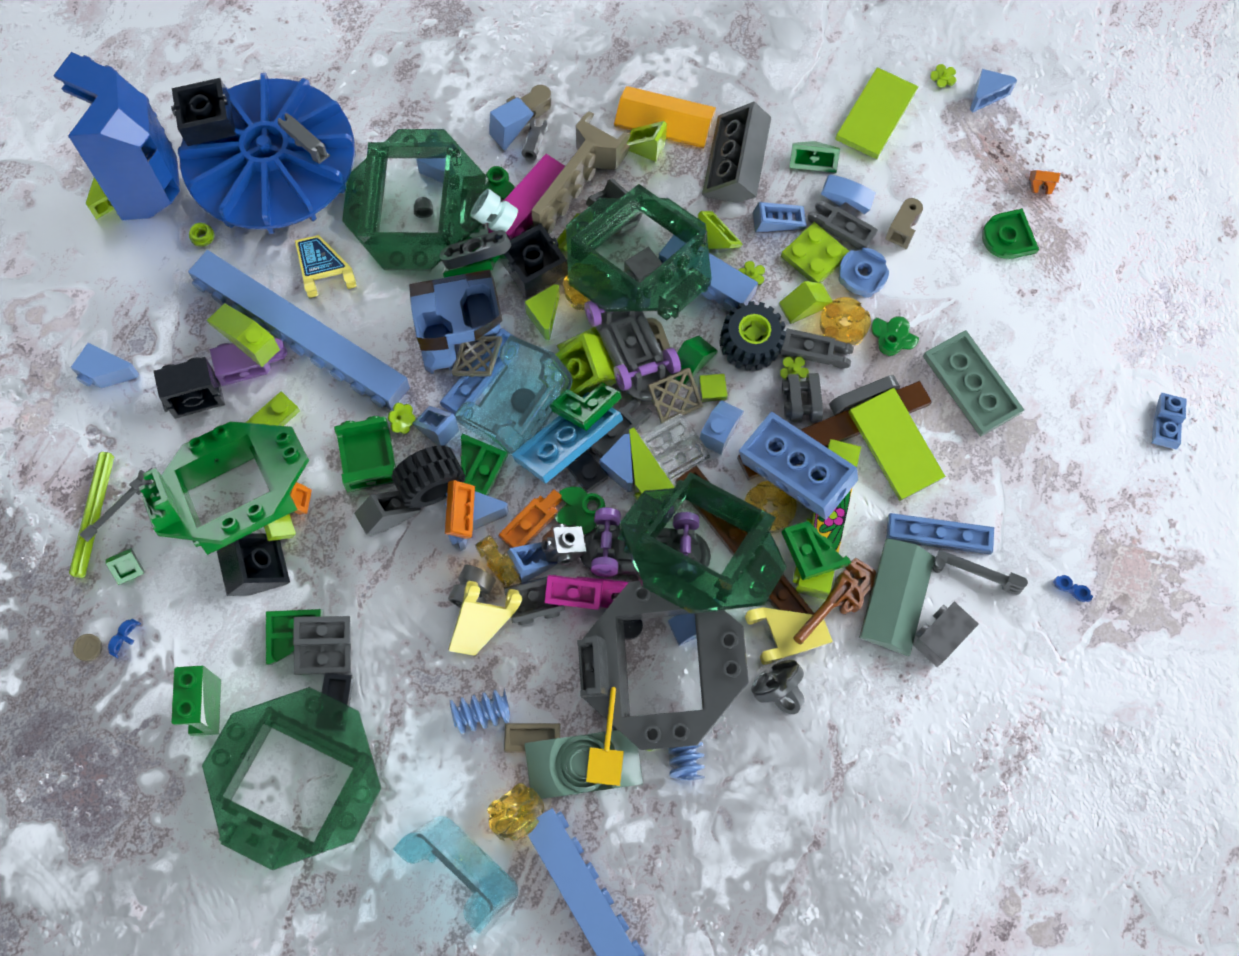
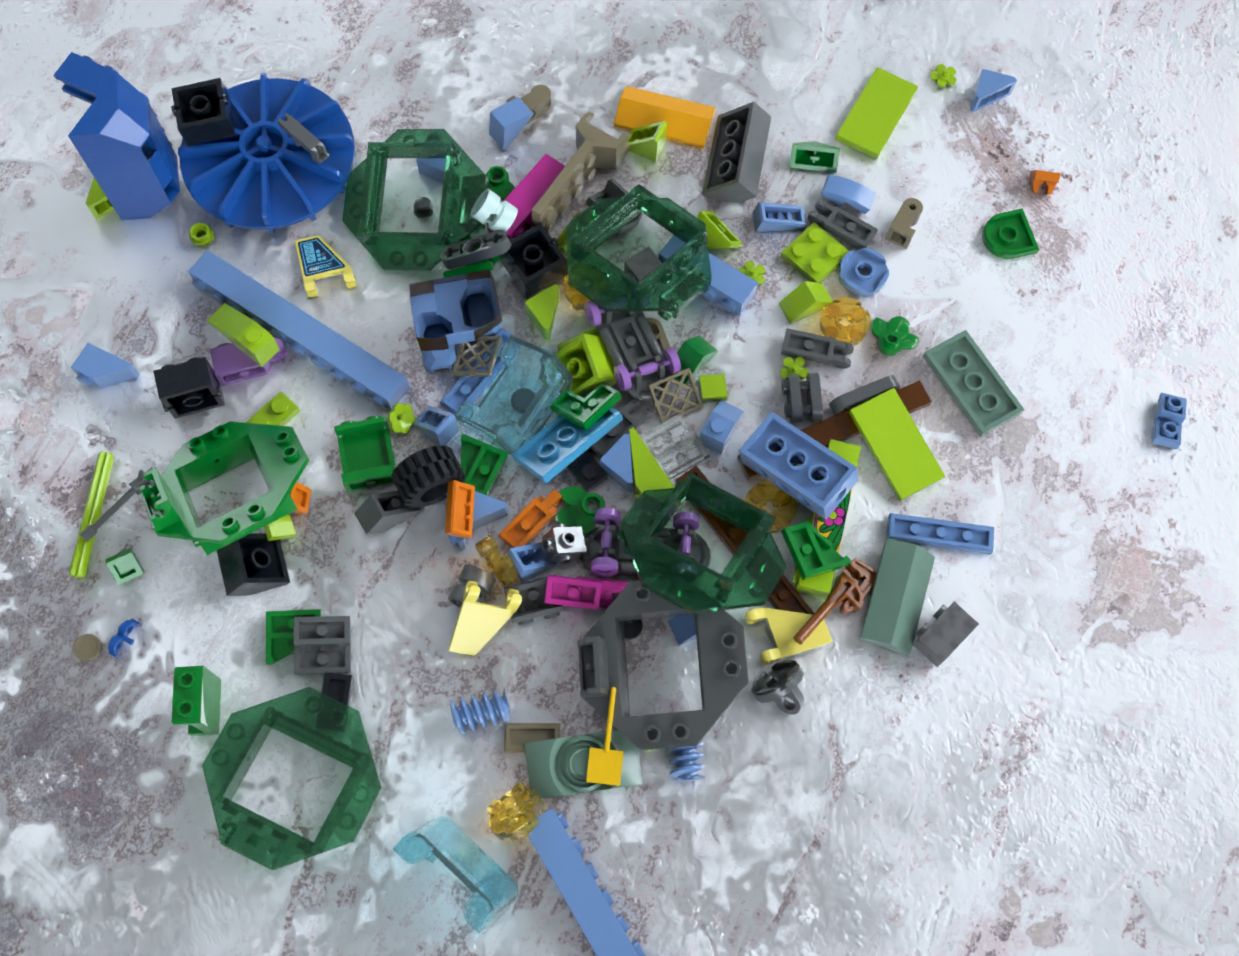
(534, 140): flat silver bar -> none
(752, 335): black wheel -> none
(1013, 583): dark grey hinge -> none
(1081, 592): blue piece -> none

